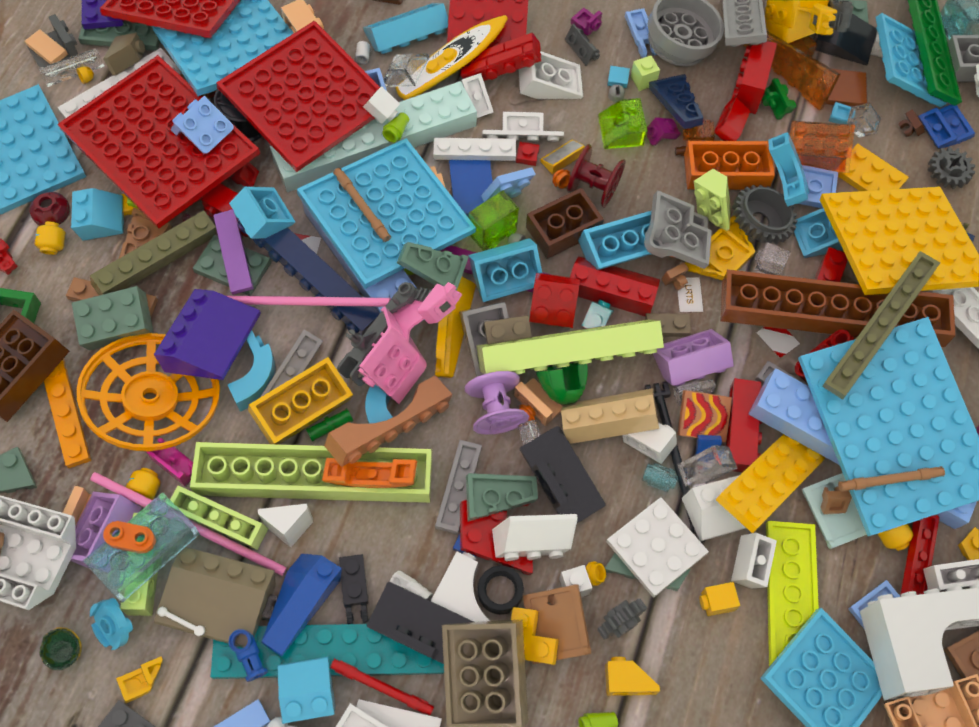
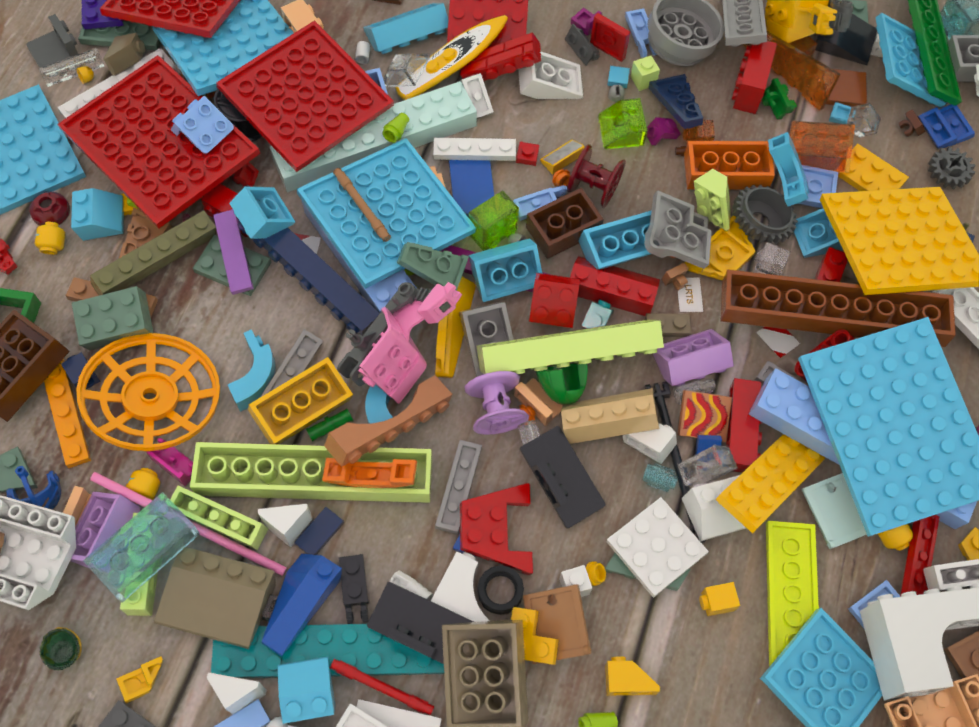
(46, 47): light nougat tile -> none
(52, 491): none -> blue helmet
(74, 367): none -> dark blue brick
(110, 623): medium azure plate -> none
(128, 537): orange plate -> none
(198, 630): white hinge -> none
(206, 335): dark purple slope -> none
(235, 692): none -> white slope
(248, 655): blue connector -> none
(312, 301): bright pink piece -> none
(319, 532): none -> dark blue tile
(382, 105): white brick -> none
(497, 493): sand green wing -> none
(507, 329): dark tan plate -> none
(510, 183): light blue plate -> none
(523, 125): white bracket -> none
(534, 536): white slope -> none
(538, 199): none -> light blue hinge
(610, 37): none -> red tile
(622, 618): dark grey gear -> none
(732, 120): red beam -> none
(754, 560): white brick -> none
(835, 501): medium nougat tile -> none
(863, 483): medium nougat piece -> none
(880, 325): olive plate -> none

